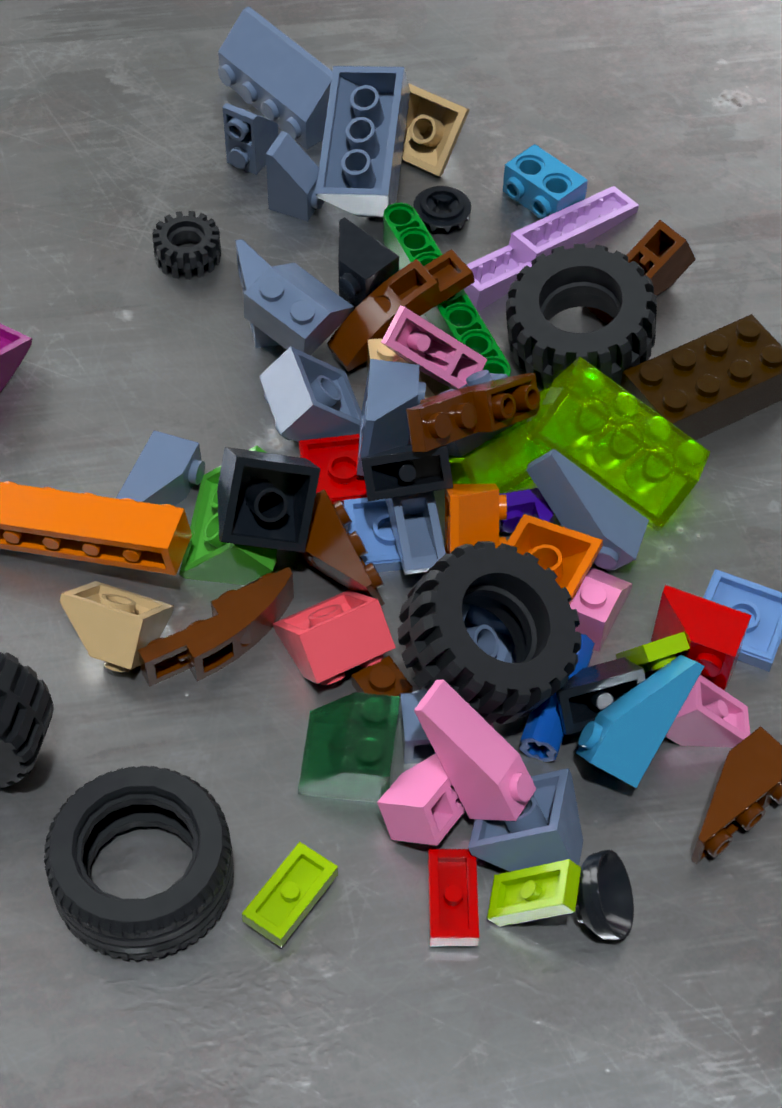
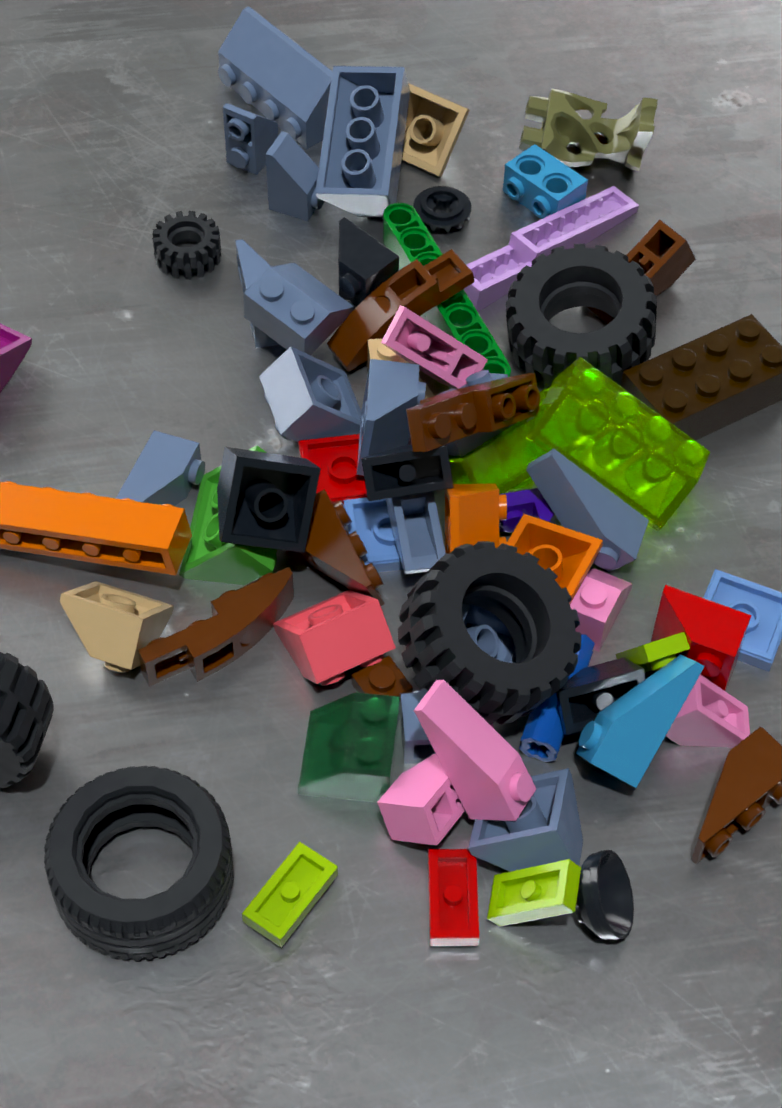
(621, 138): none -> olive hips

